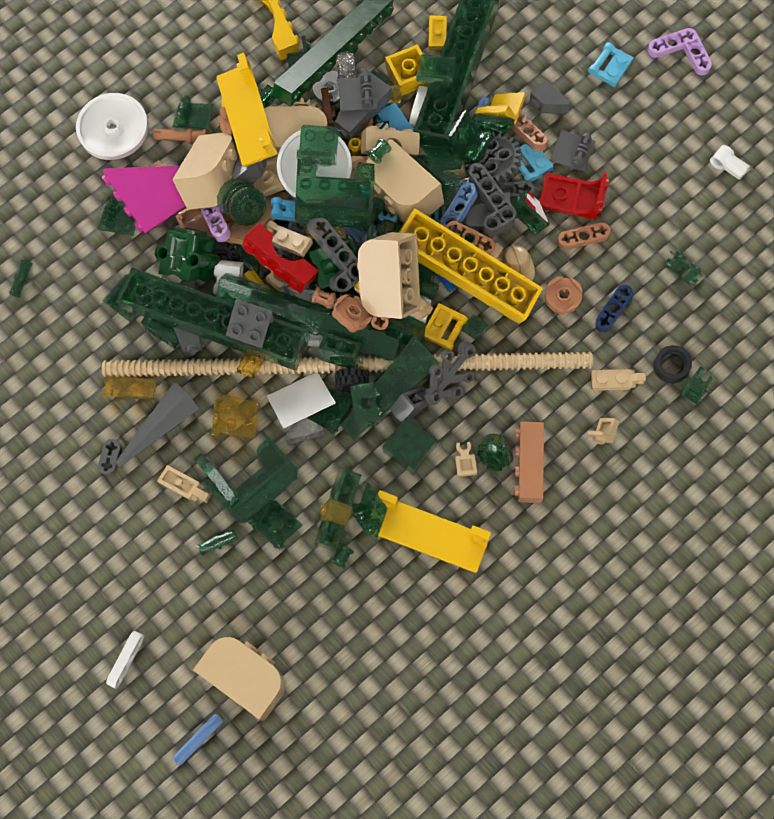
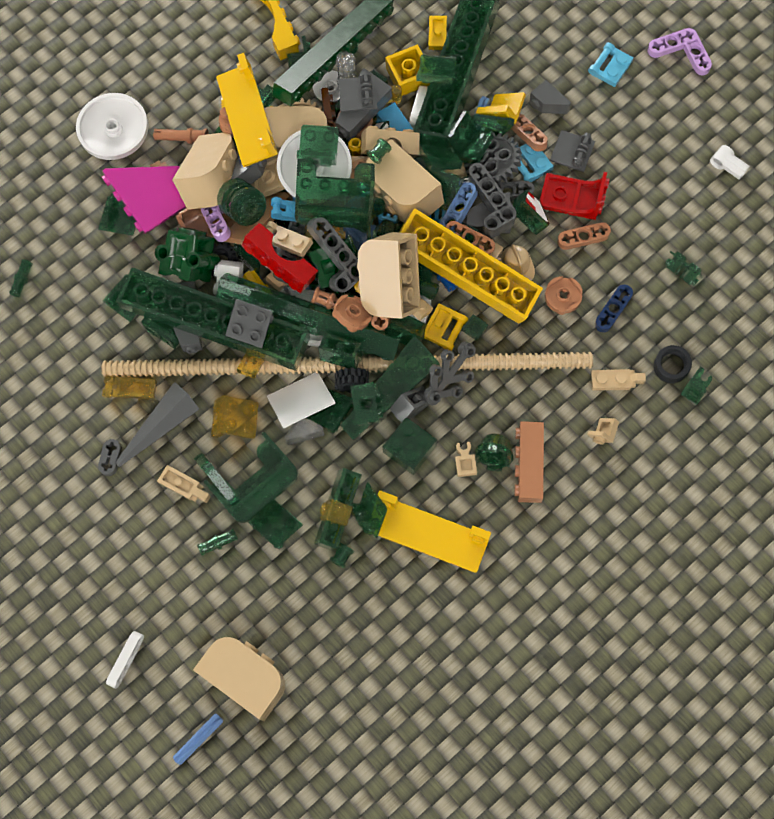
(192, 114): clear green hinge -> none

